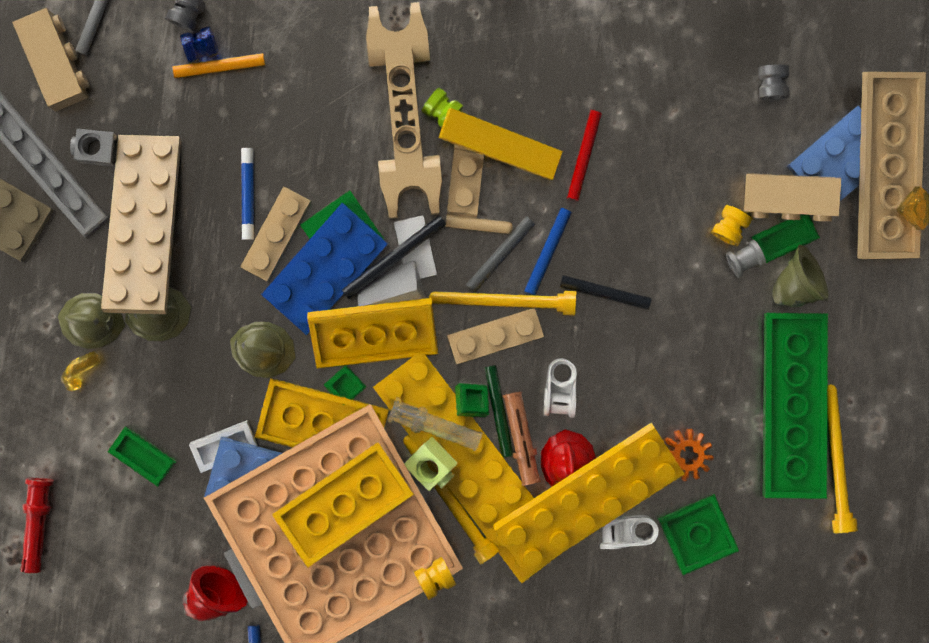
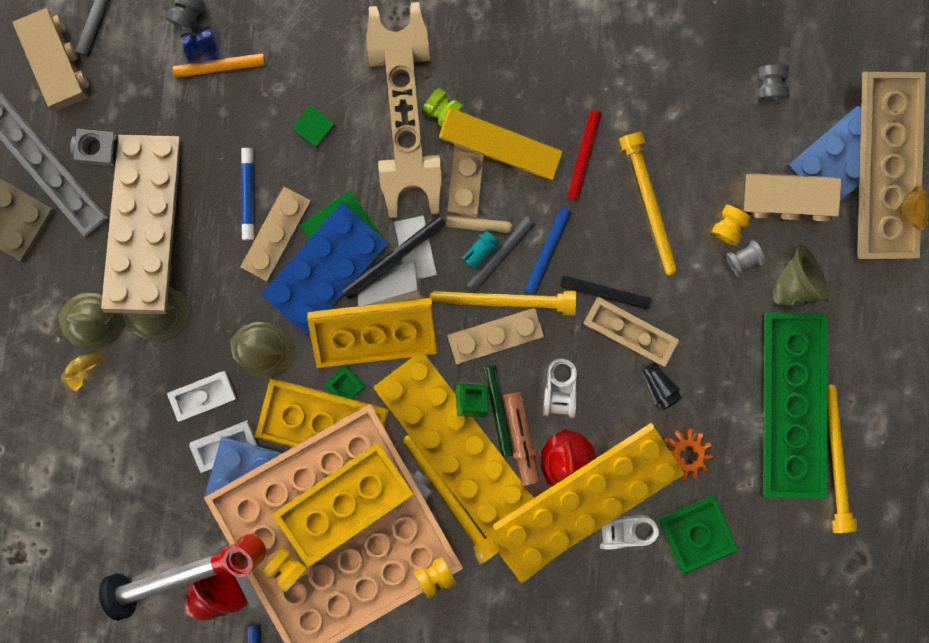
(36, 510): red pin -> none
(120, 596): none -> piece
(142, 456): green tile -> none
(201, 396): none -> white plate
(284, 569): none -> yellow wheel
(313, 126): none -> green tile
(419, 420): clear pin -> none
(419, 468): yellowish green brick -> none
(481, 250): none -> teal pin
(630, 332): none -> tan plate
(633, 146): none -> yellow piece
(661, 387): none -> black cone
(786, 237): green tile -> none

